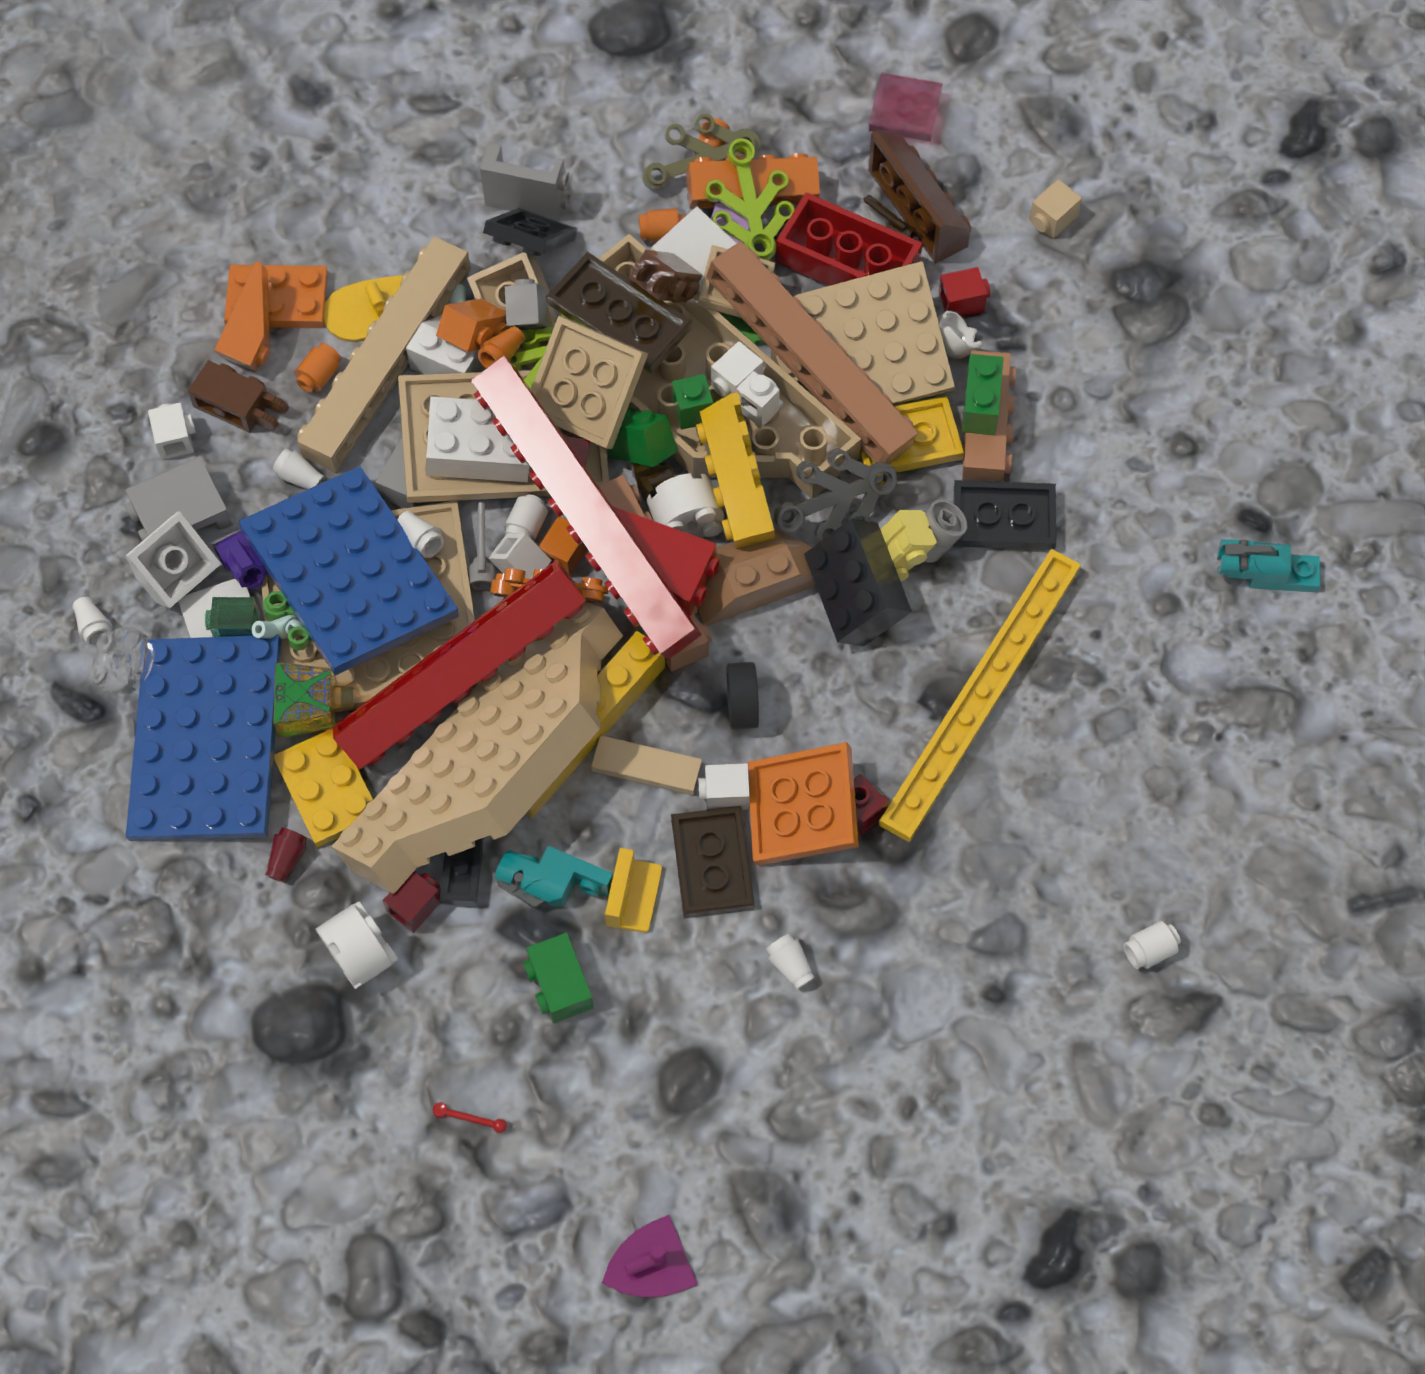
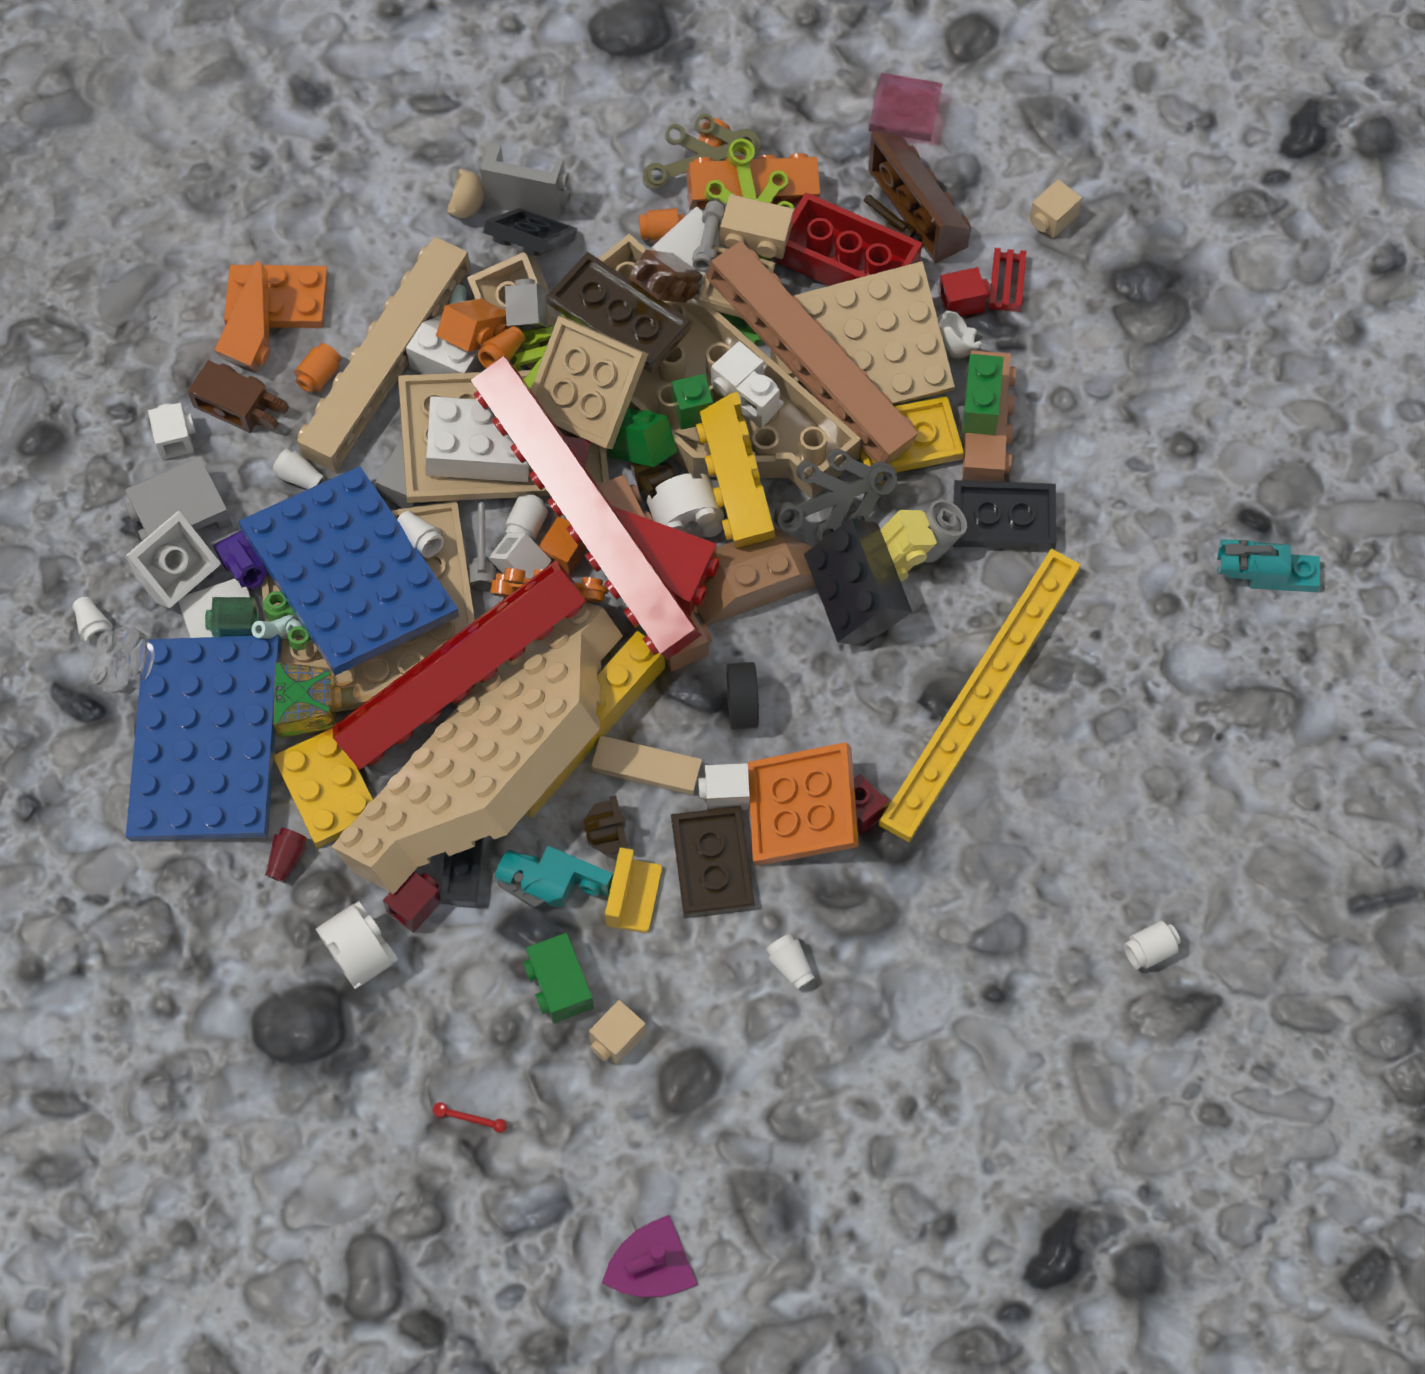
(357, 305): yellow shield -> none
(467, 195): none -> tan hair
(605, 827): none -> dark brown piece
(616, 1033): none -> tan brick
(704, 254): none -> light grey bar
(757, 224): none -> tan brick
(1009, 257): none -> red tile

